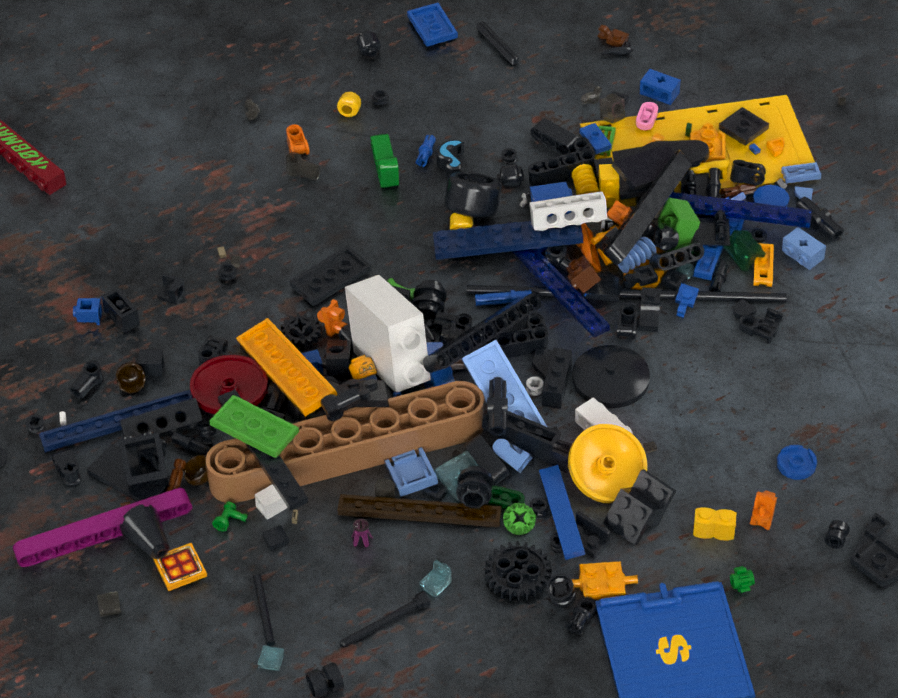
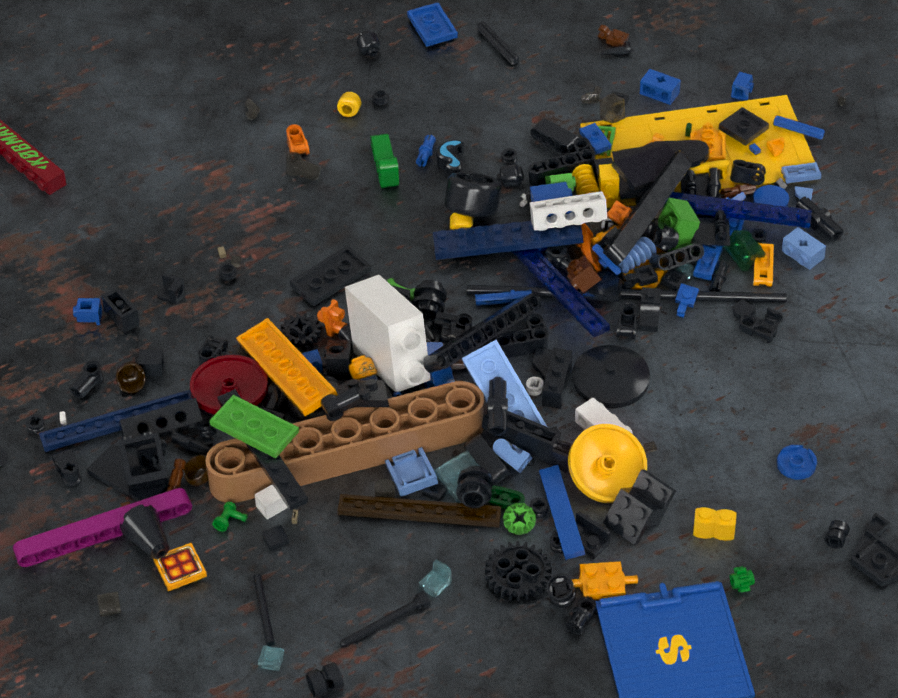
(361, 528): piece -> none
(571, 182): none -> bright green brick
(605, 261): none -> blue plate
(647, 116): bright pink plate -> none
(742, 86): none -> blue brick
(764, 509): orange hips -> none
(799, 127): none -> blue axle

